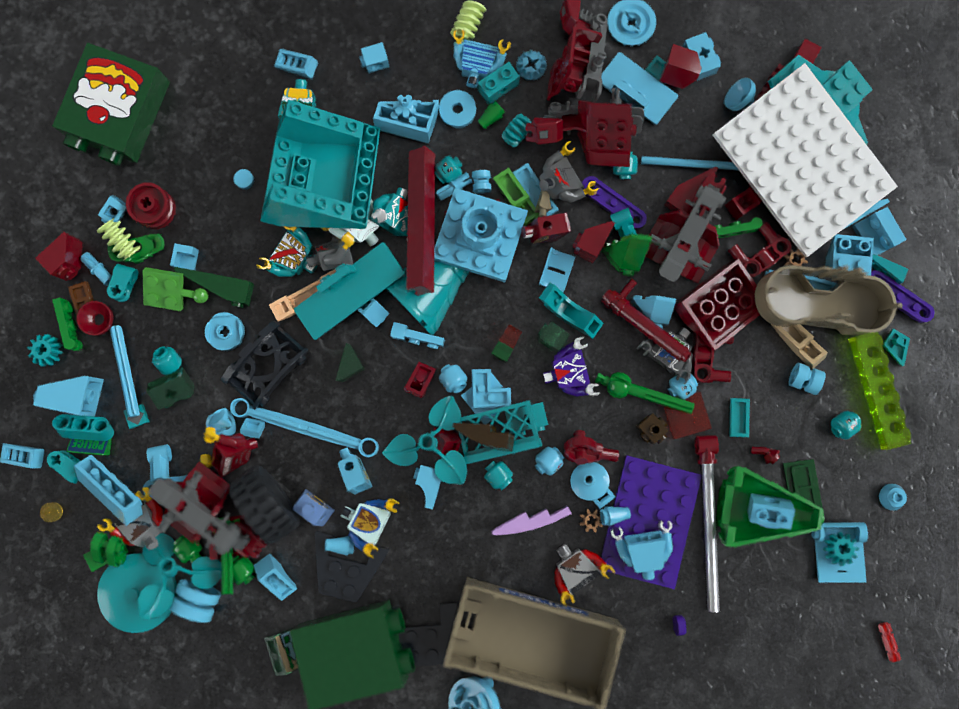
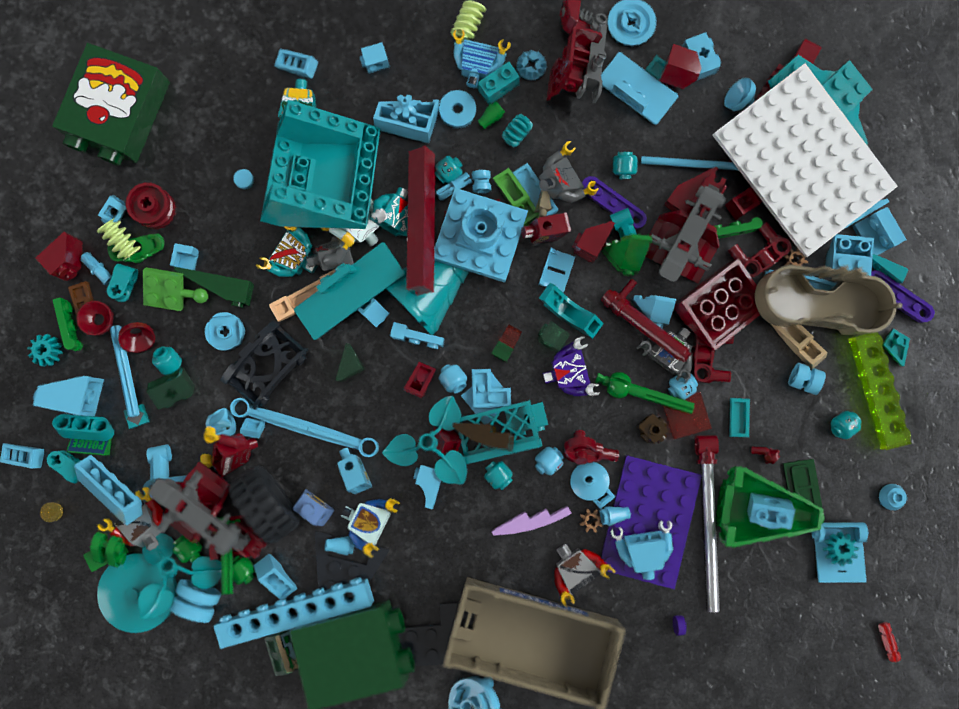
(136, 342): none -> dark red piece
(229, 635): none -> medium azure brick
(602, 128): dark red piece -> none

